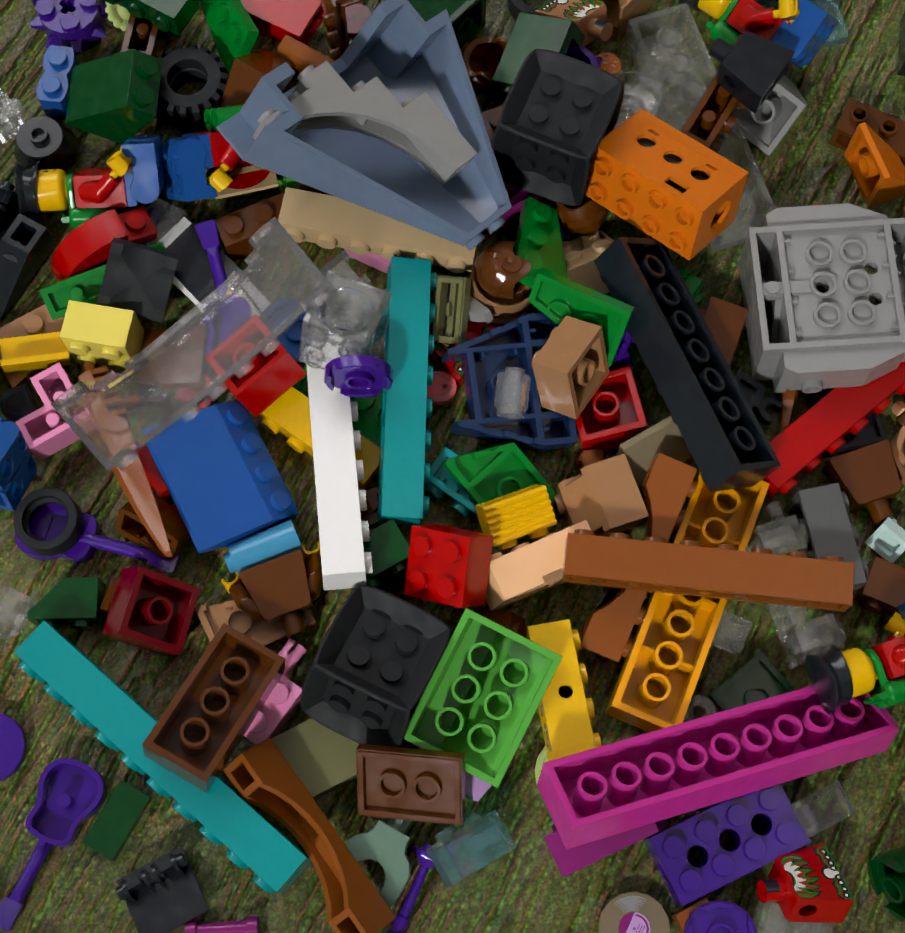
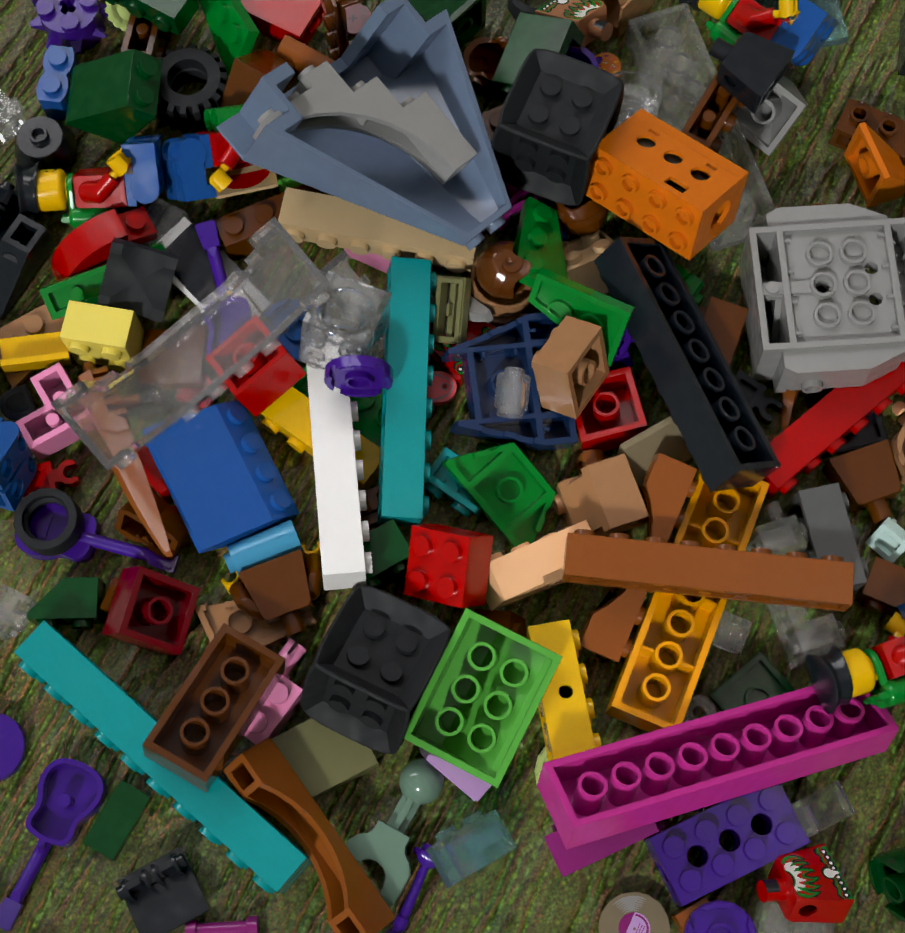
(49, 477): none -> red plate
(411, 784): reddish brown tile -> none
(516, 516): yellow brick -> none

